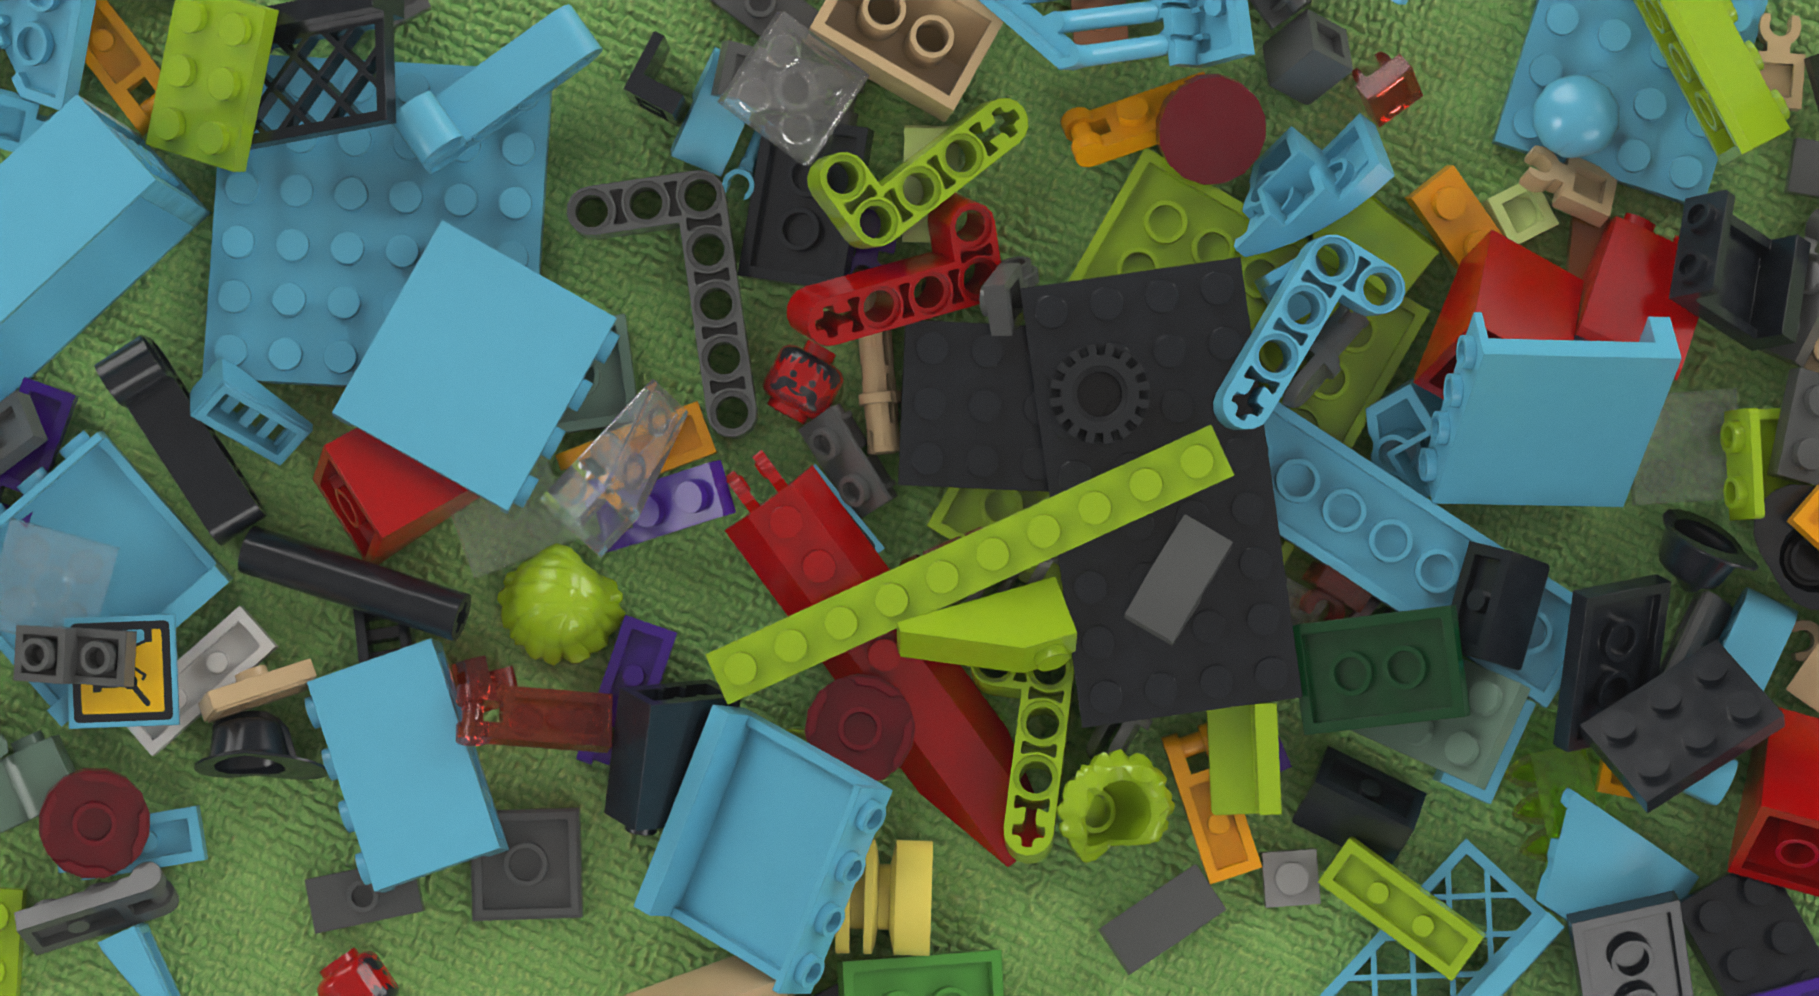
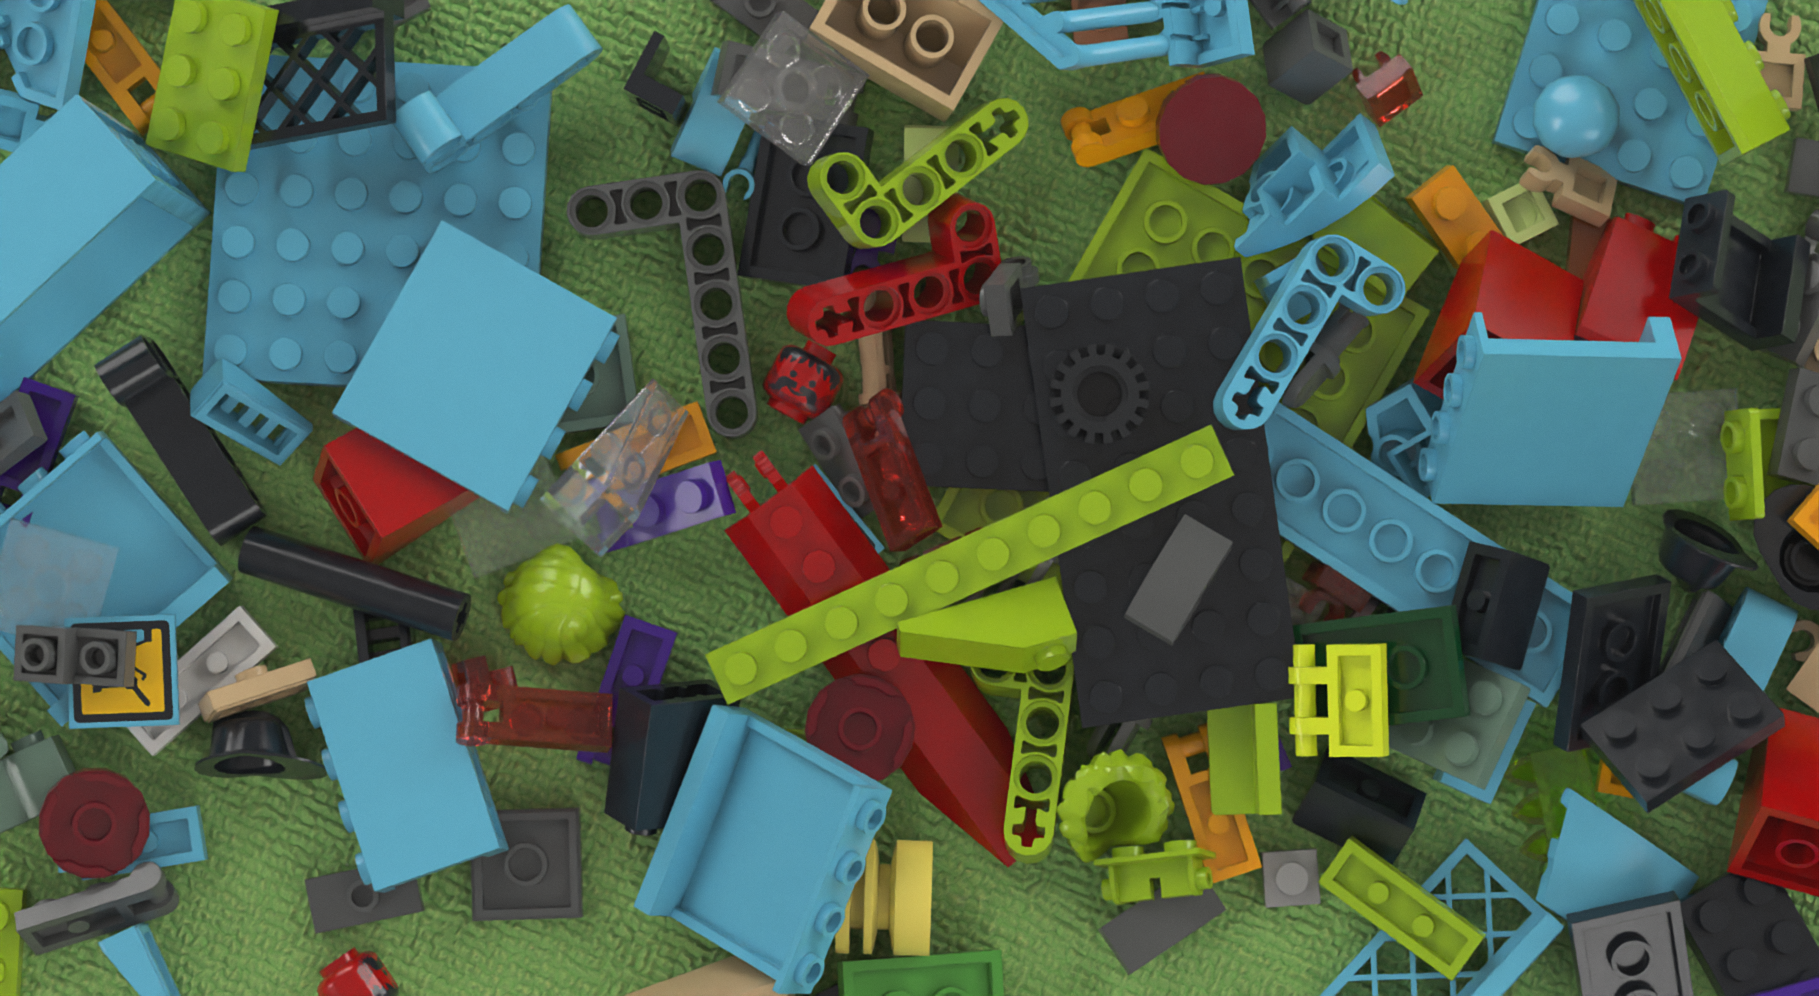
(891, 471): none -> clear red plate
(1177, 867): none -> lime hinge
(1355, 700): none -> neon yellow plate

